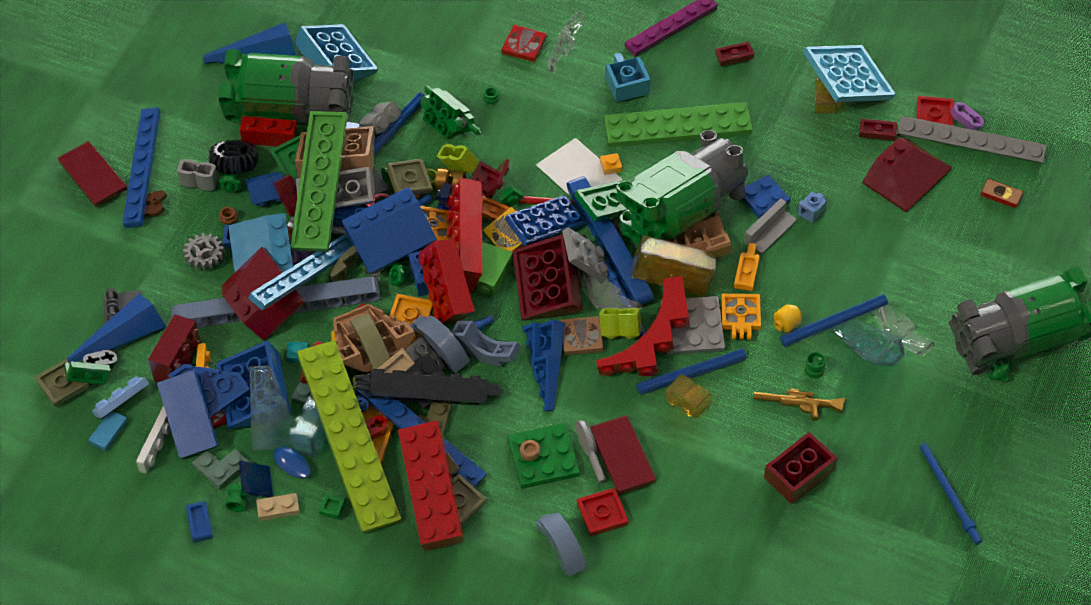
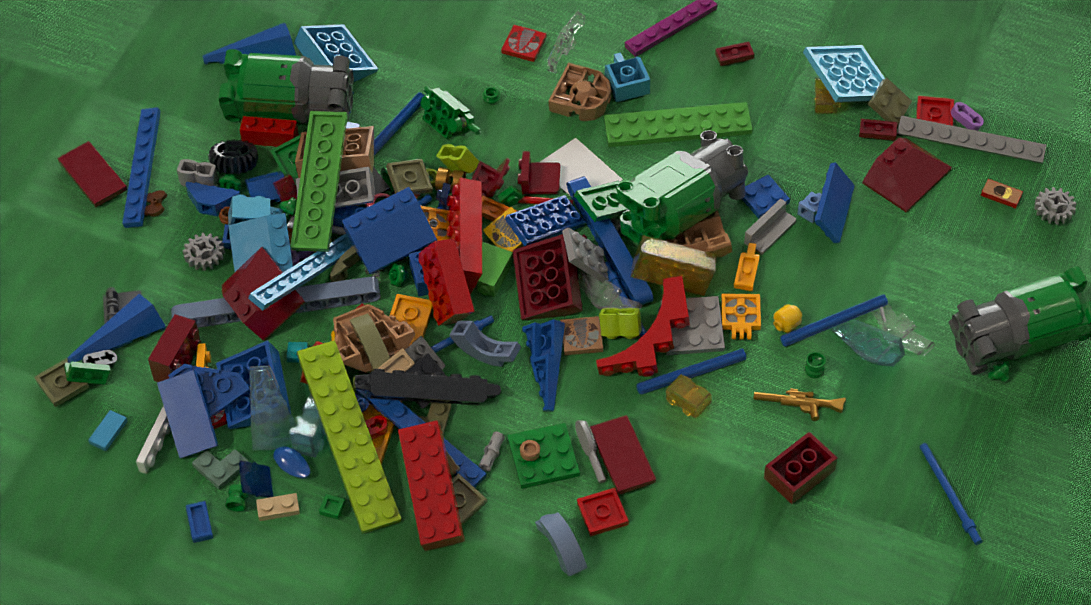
(119, 396): light blue plate -> none
(209, 199): none -> blue slope
(248, 208): none -> medium azure hinge
(289, 206): none -> green piece
(301, 394): sand green plate -> none
(381, 116): light grey brick -> none
(442, 341): sand blue arch -> none
(491, 451): none -> light grey pin
(538, 176): none -> dark red bracket
(593, 95): none -> medium nougat connector
(611, 163): light orange plate -> none
(834, 203): none -> blue tile
(889, 101): none -> olive plate
(1055, 205): none -> light grey gear

